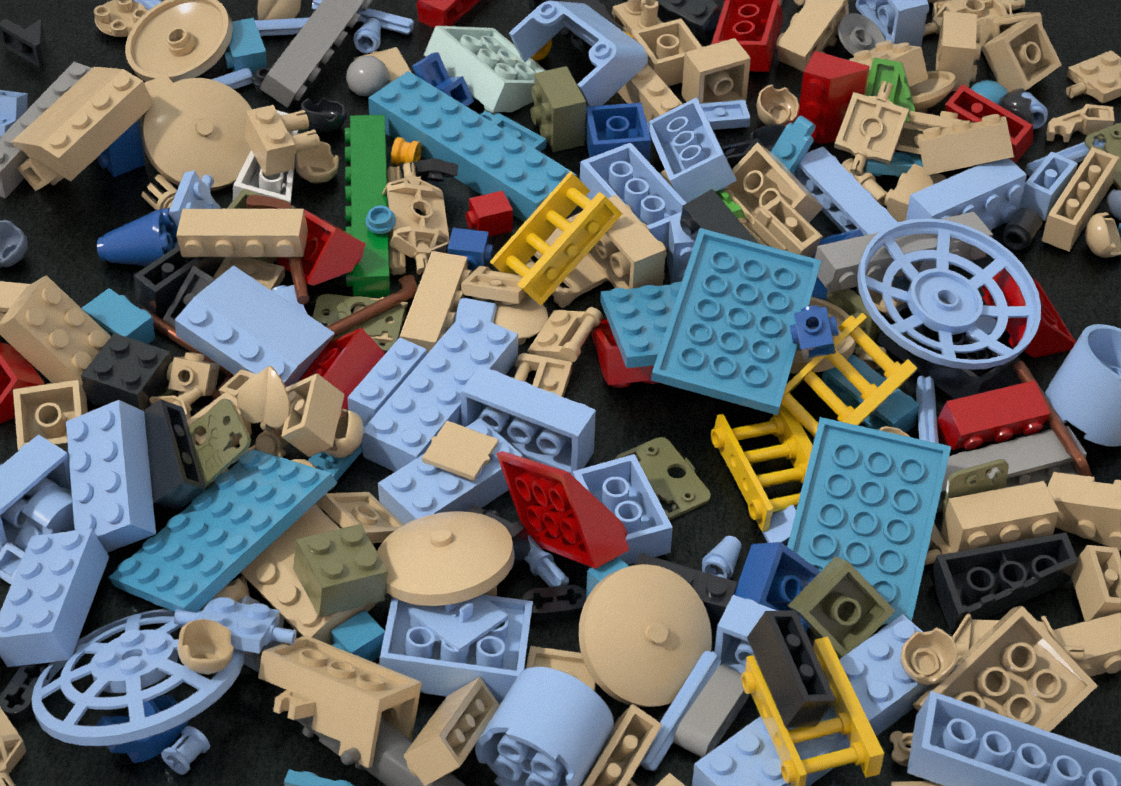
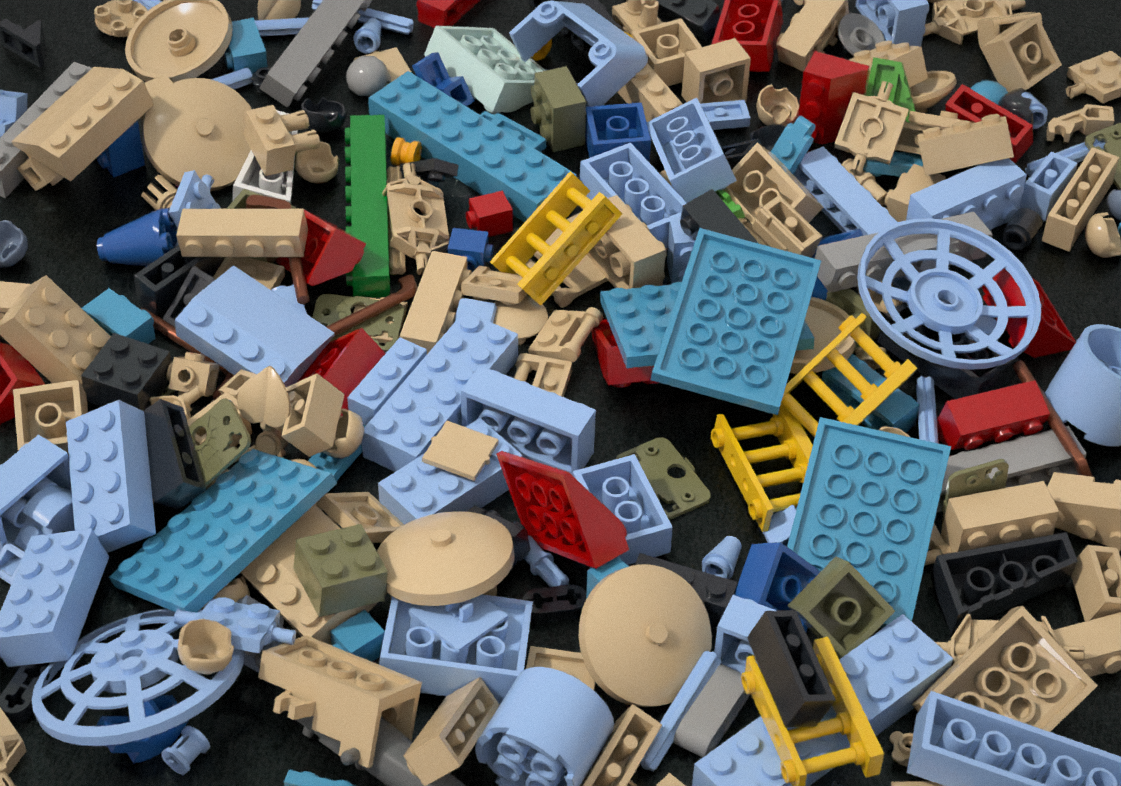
(380, 220): dark azure plate -> none
(814, 331): blue brick -> none
(929, 656): tan hair -> none
(959, 47): tan brick -> none

